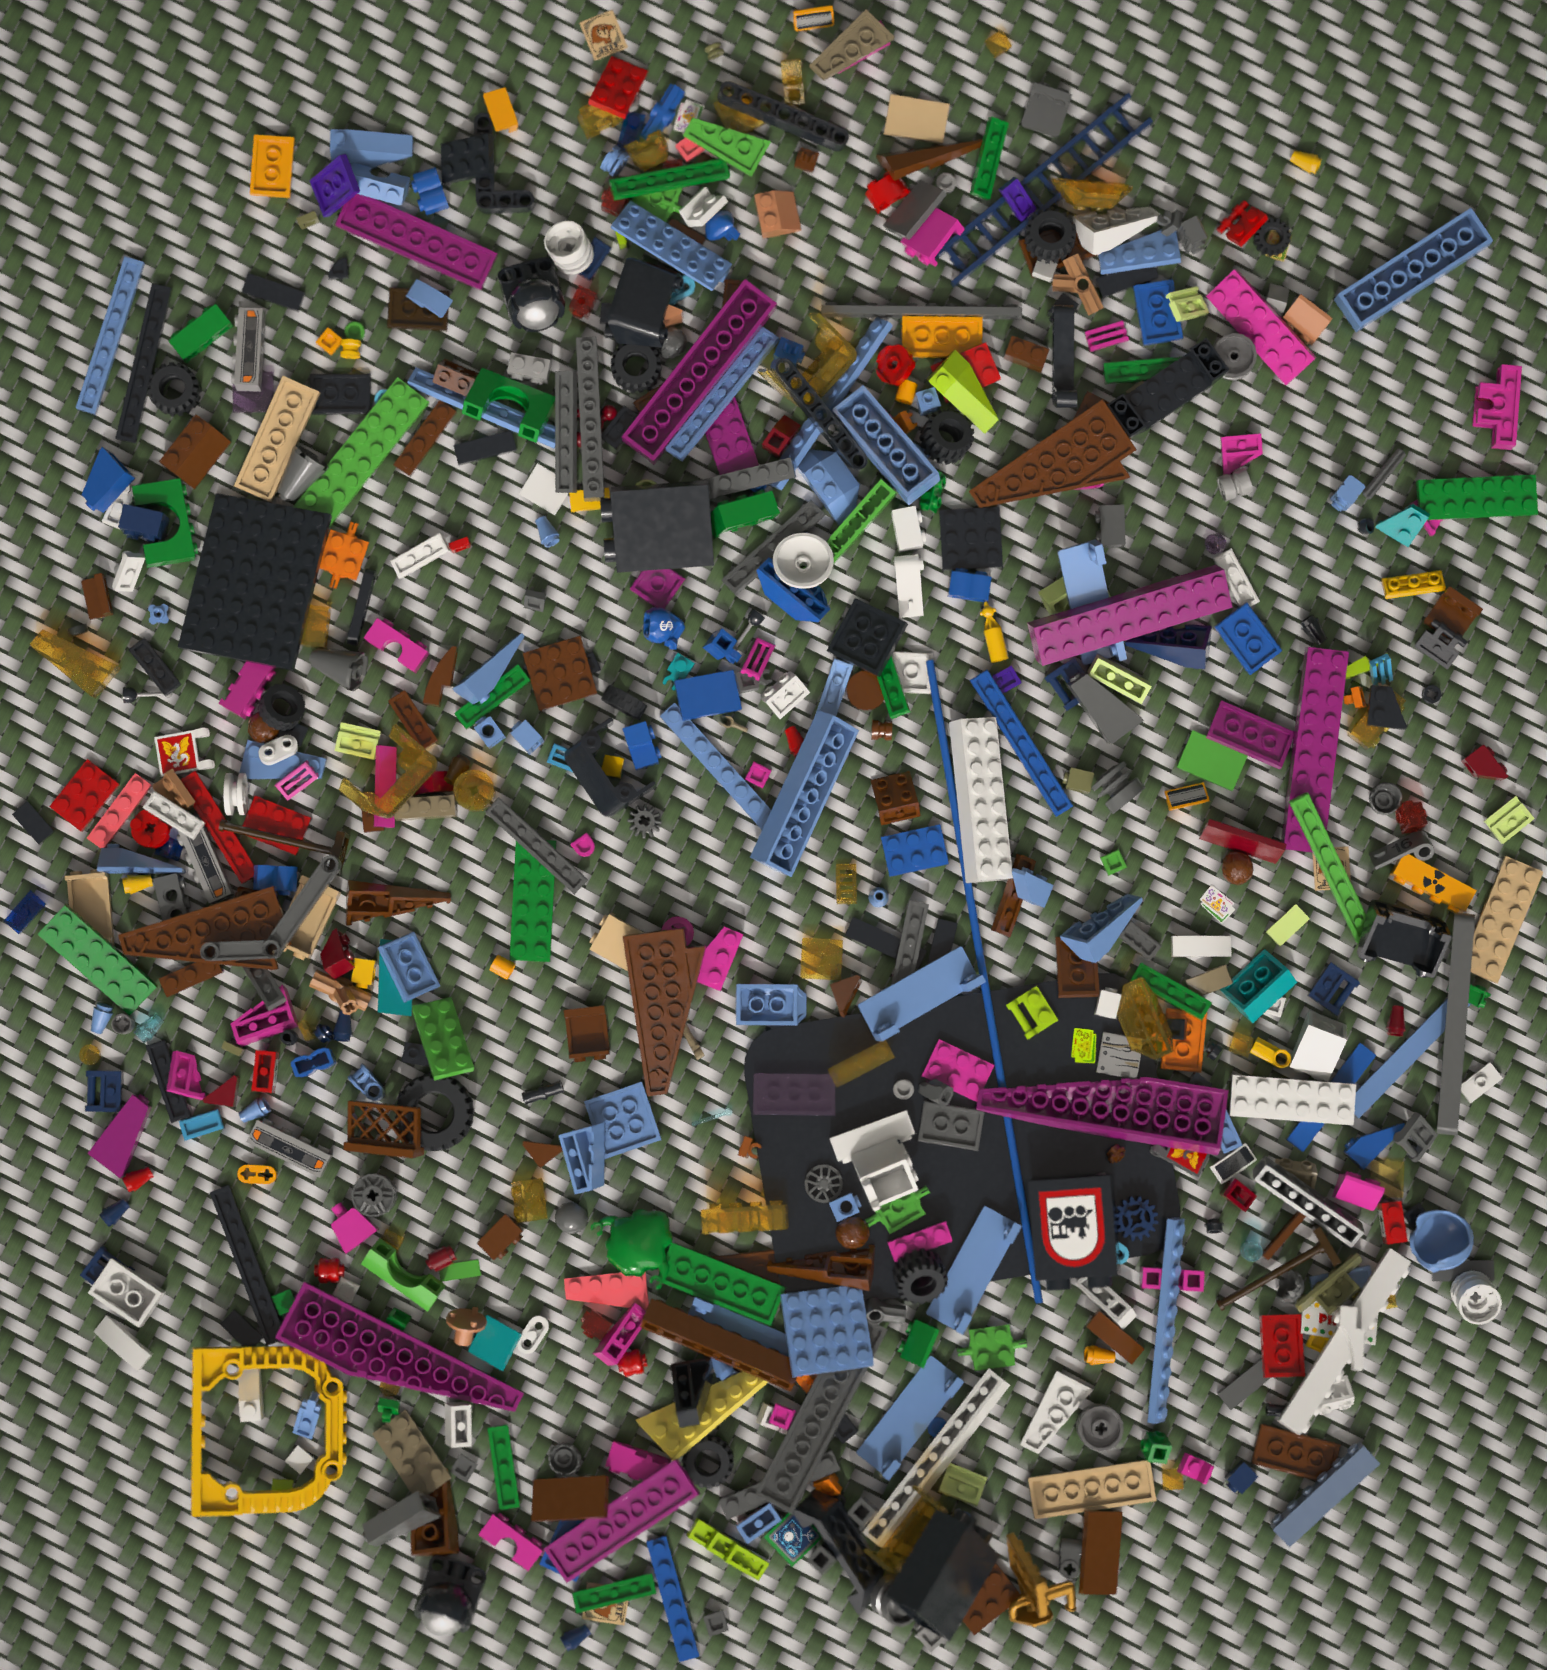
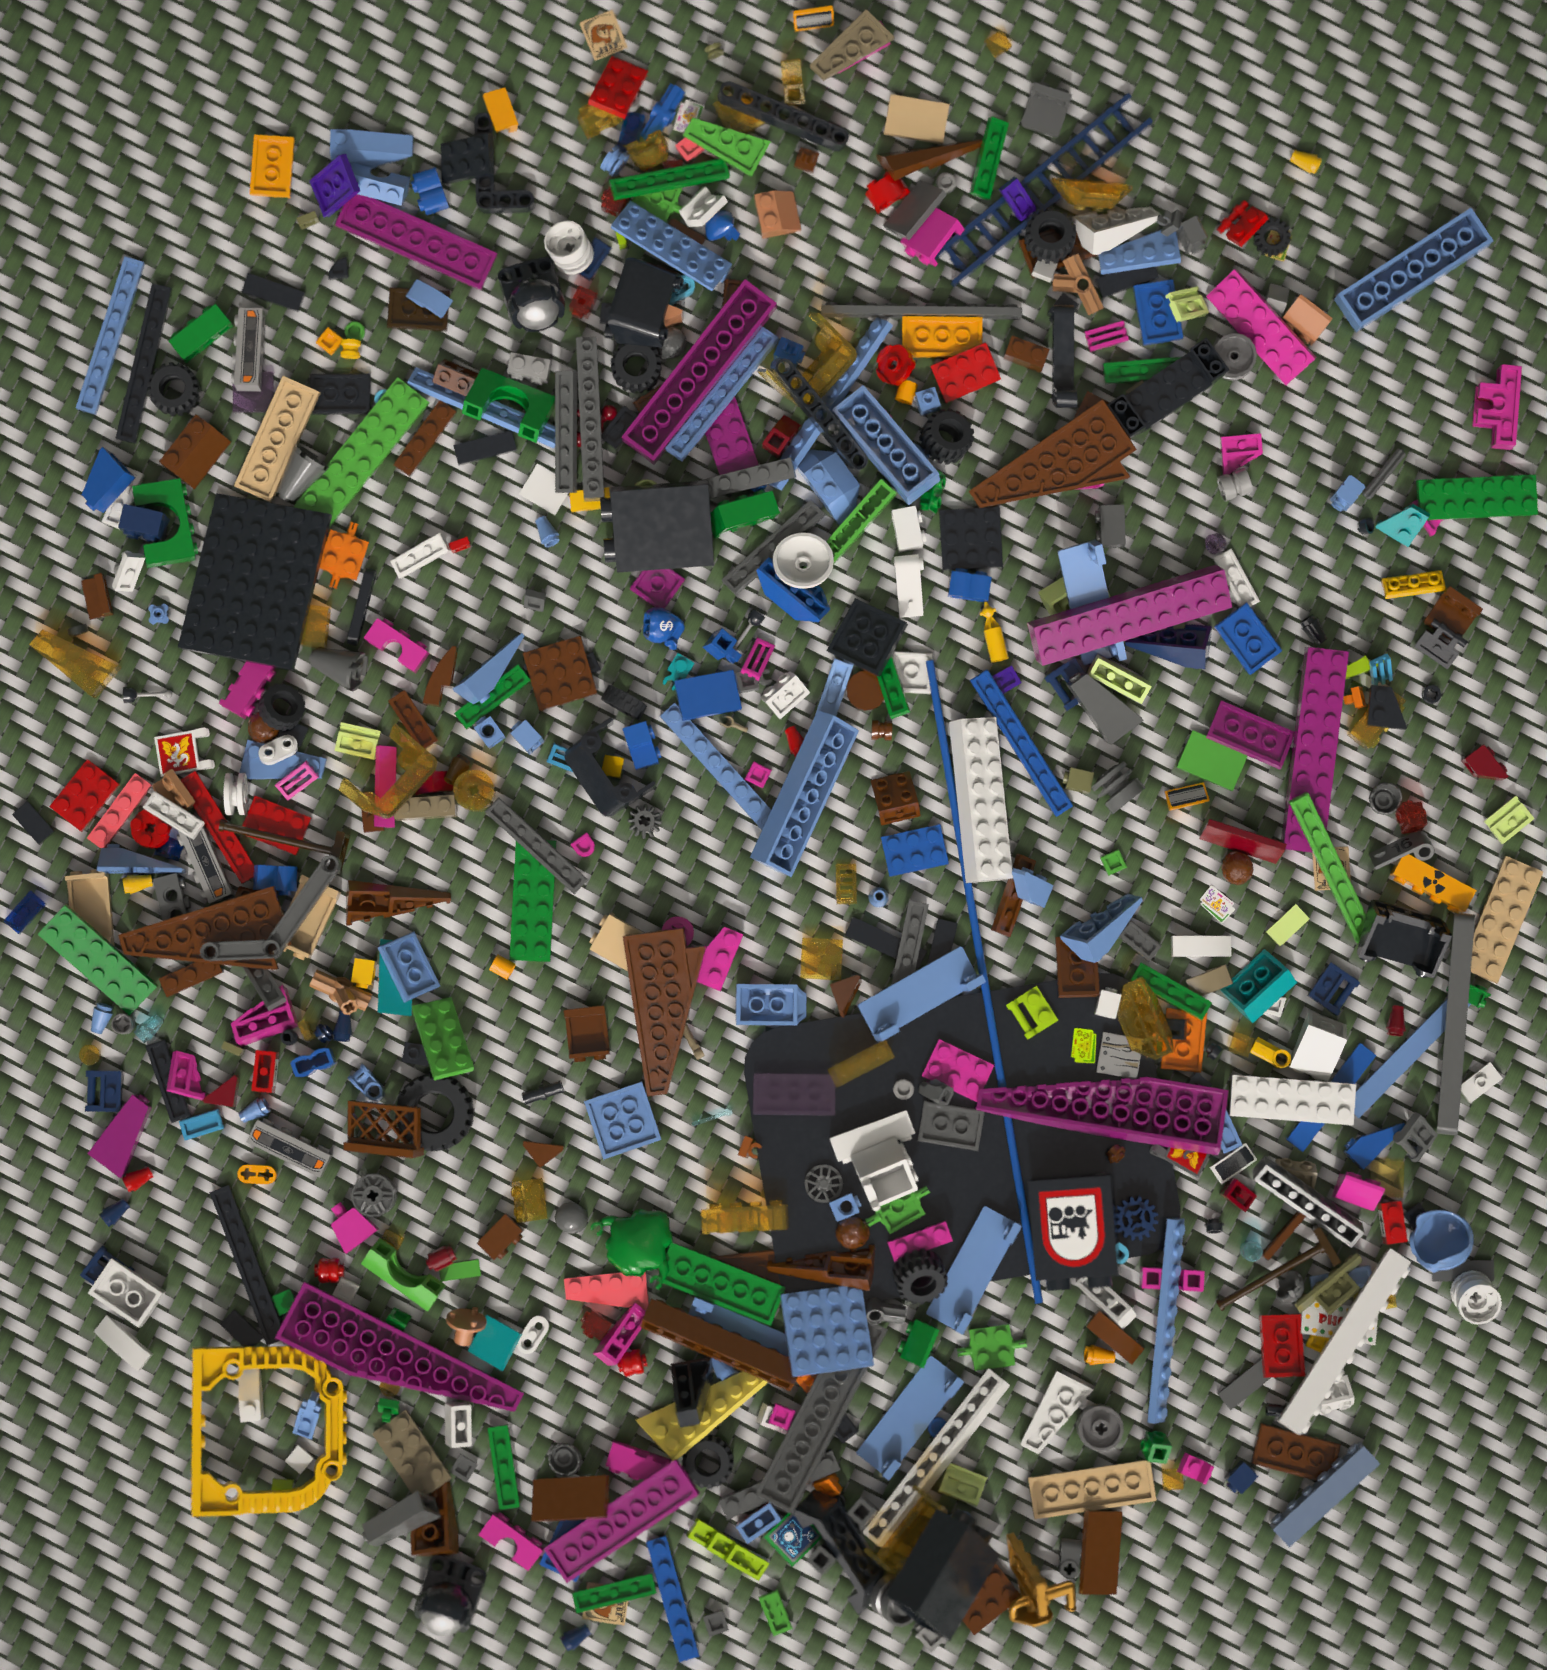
(154, 667): black tile -> none
(337, 955): dark red slope -> none
(584, 1157): medium blue wedge -> none
(775, 1612): none -> bright green plate
(904, 422): orange tile -> none
(959, 385): lime wedge -> none
(1346, 1320): white slope -> none

